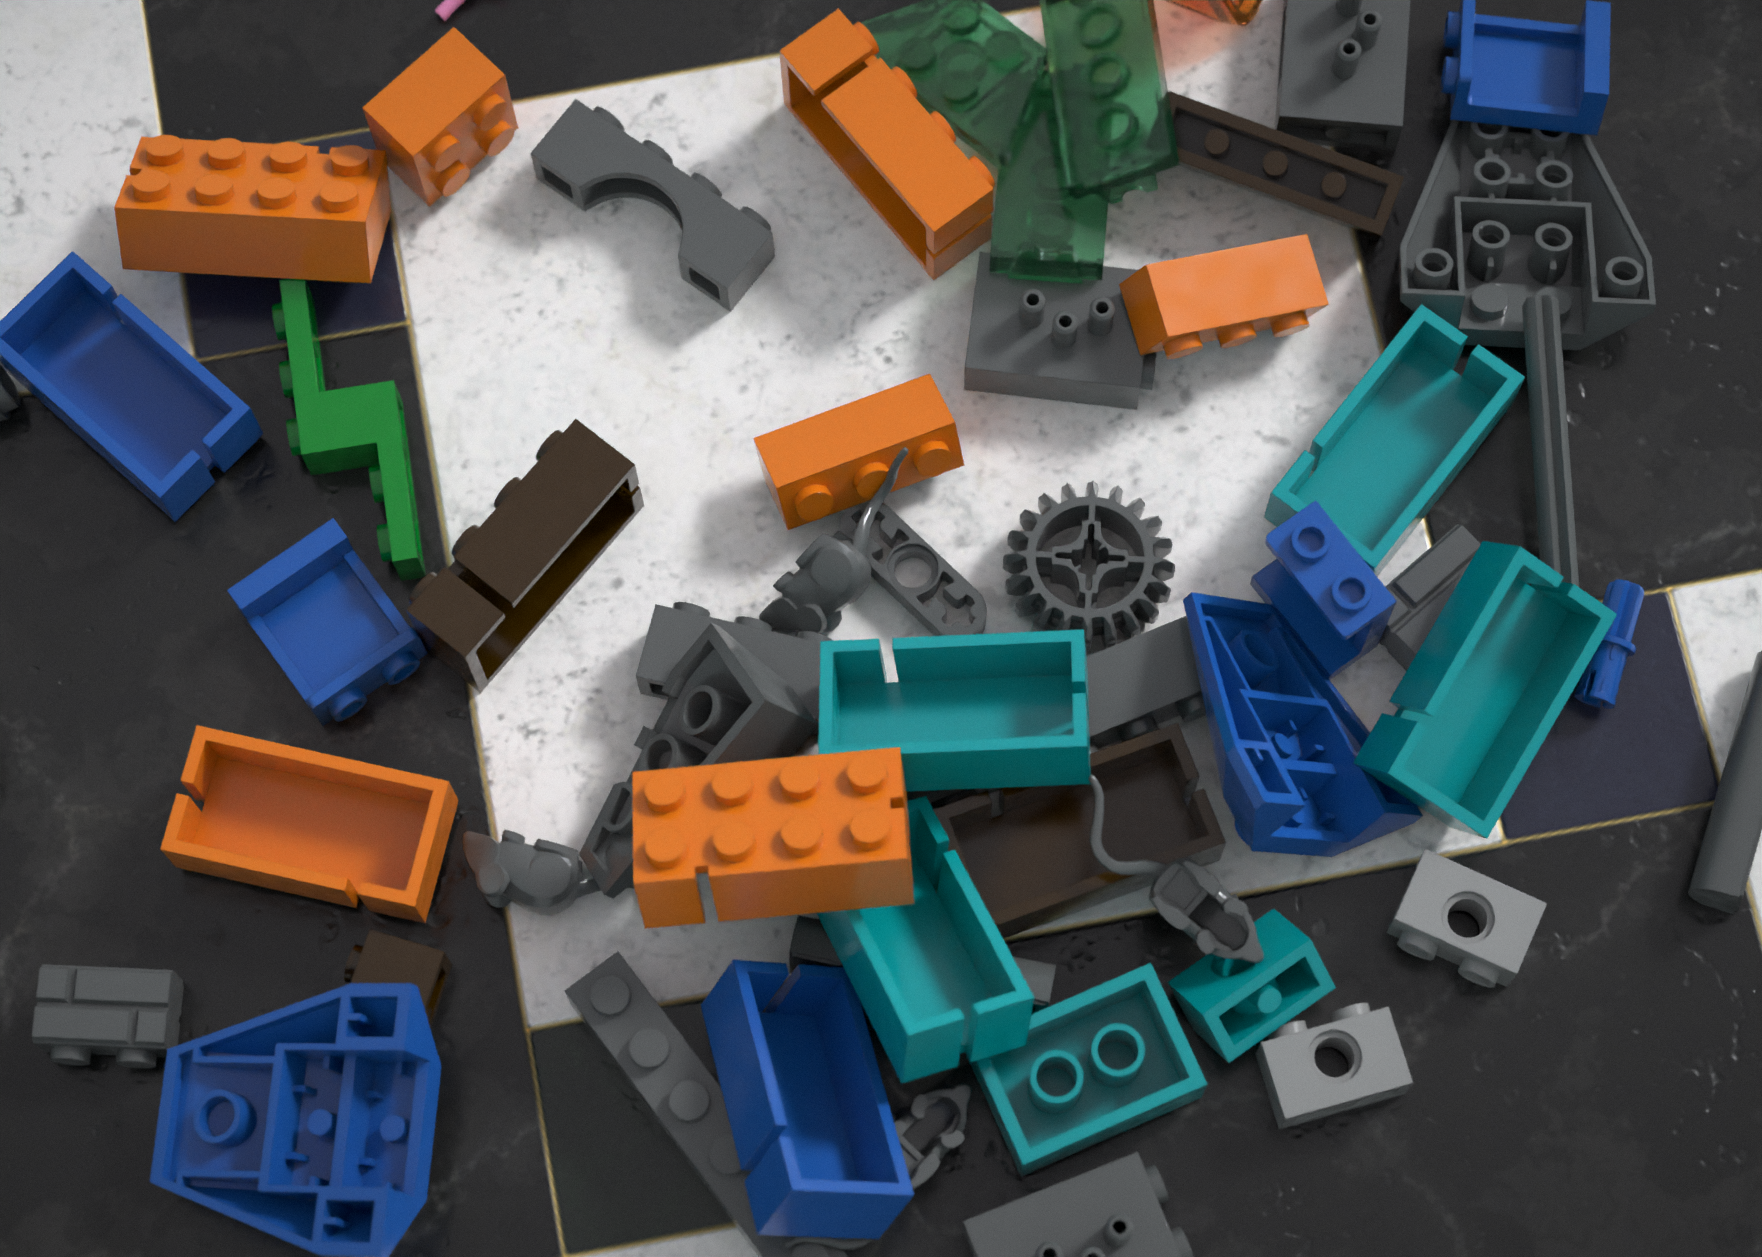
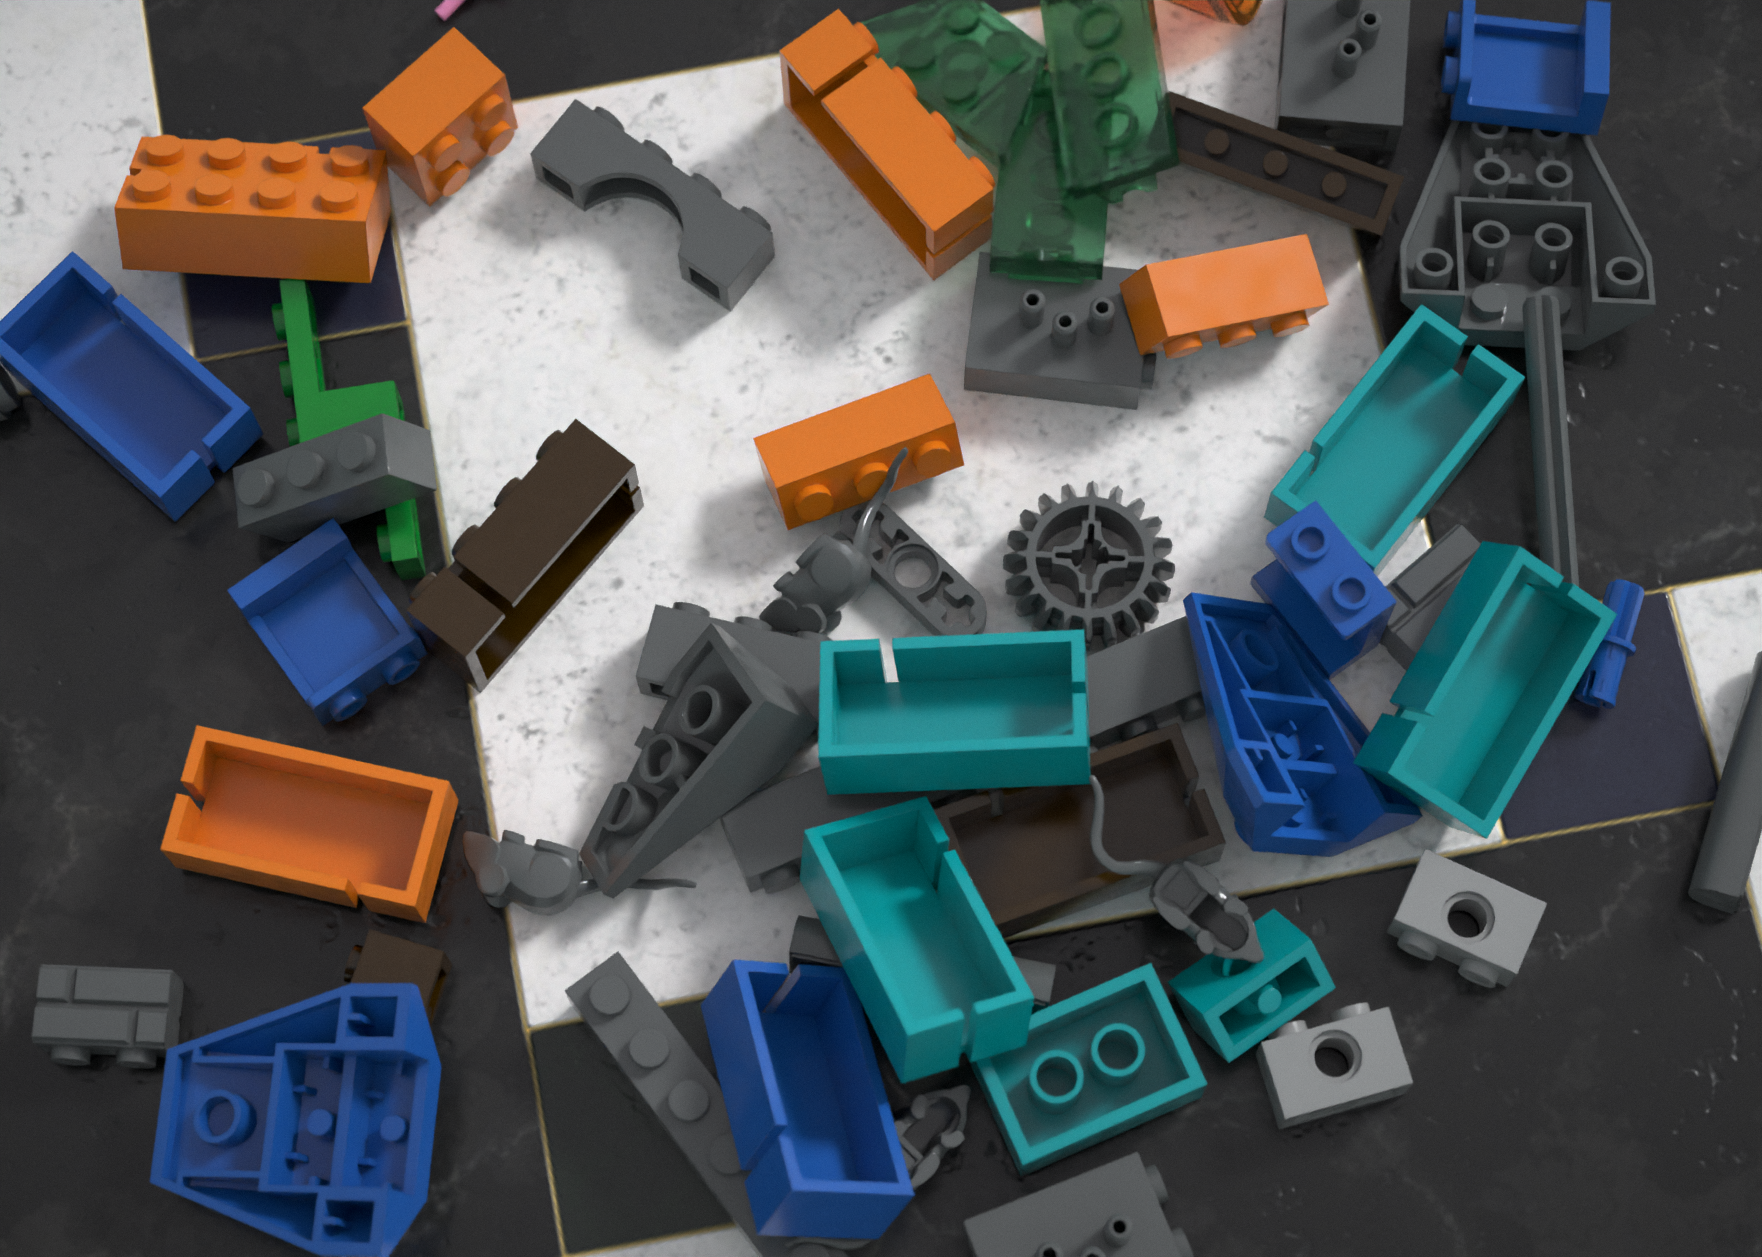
(334, 477): none -> dark grey brick
(772, 837): orange piece -> none

